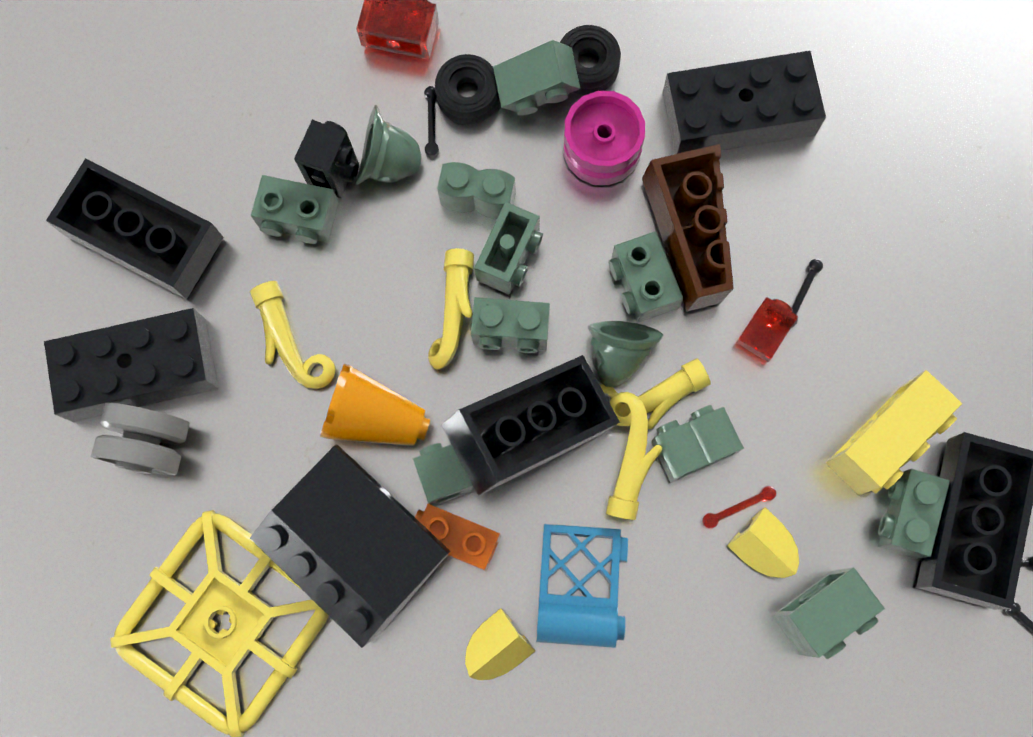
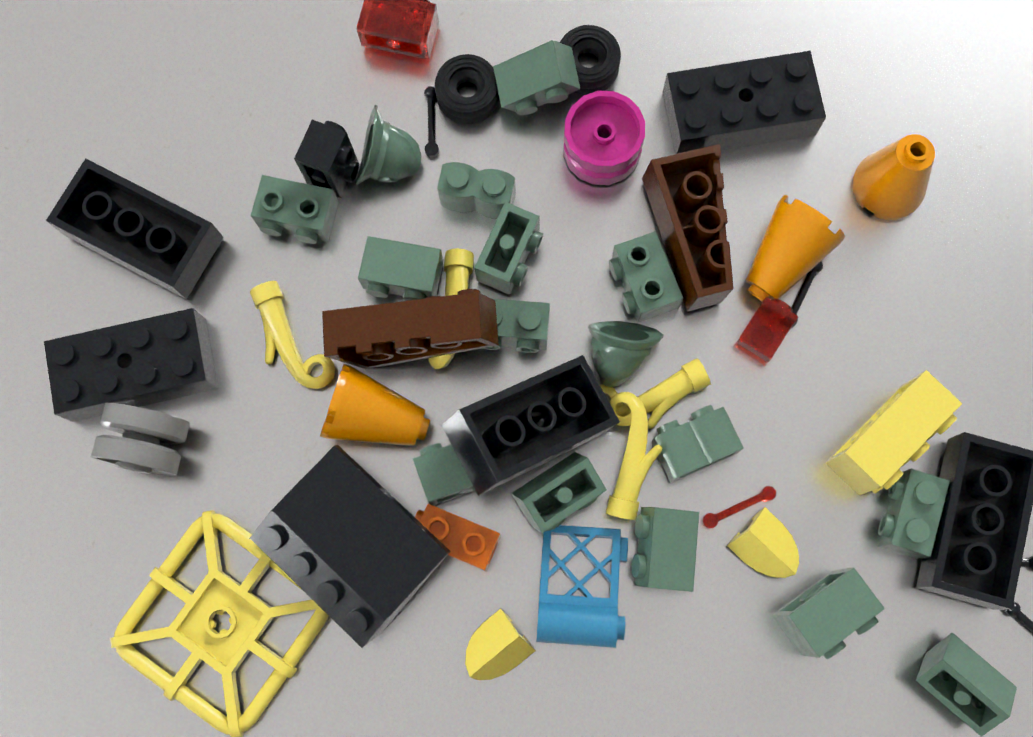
(400, 269): none -> sand green brick
(410, 329): none -> reddish brown wedge
(559, 492): none -> sand green brick
(666, 548): none -> sand green brick
(790, 248): none -> light orange cone
(895, 177): none -> light orange cone
(967, 684): none -> sand green brick

